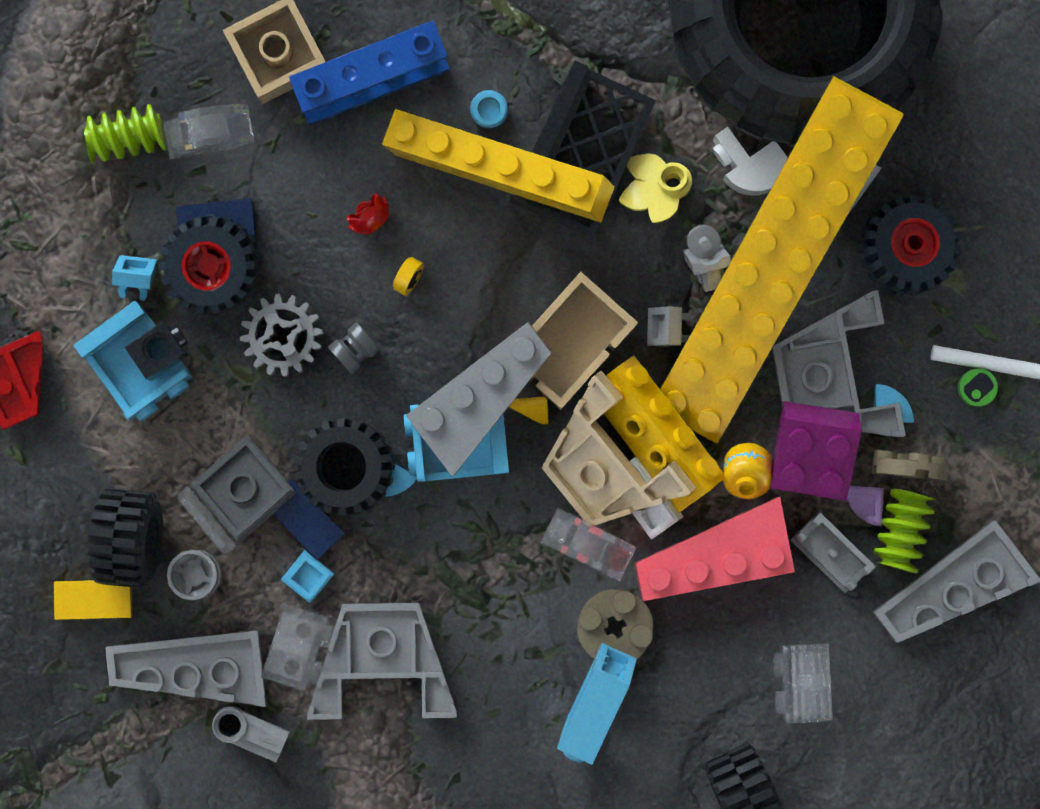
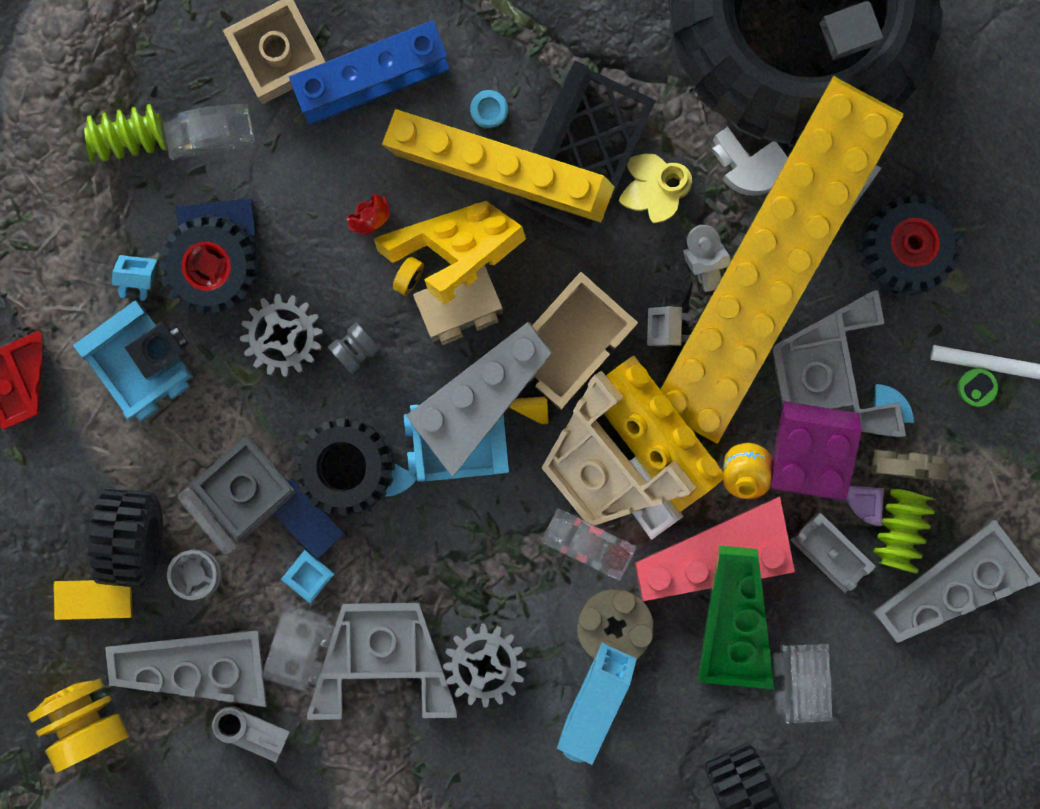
(77, 724): none -> yellow wheel
(463, 238): none -> yellow wing
(471, 306): none -> tan brick
(478, 681): none -> light grey gear
(736, 626): none -> green wing
(851, 30): none -> dark grey panel

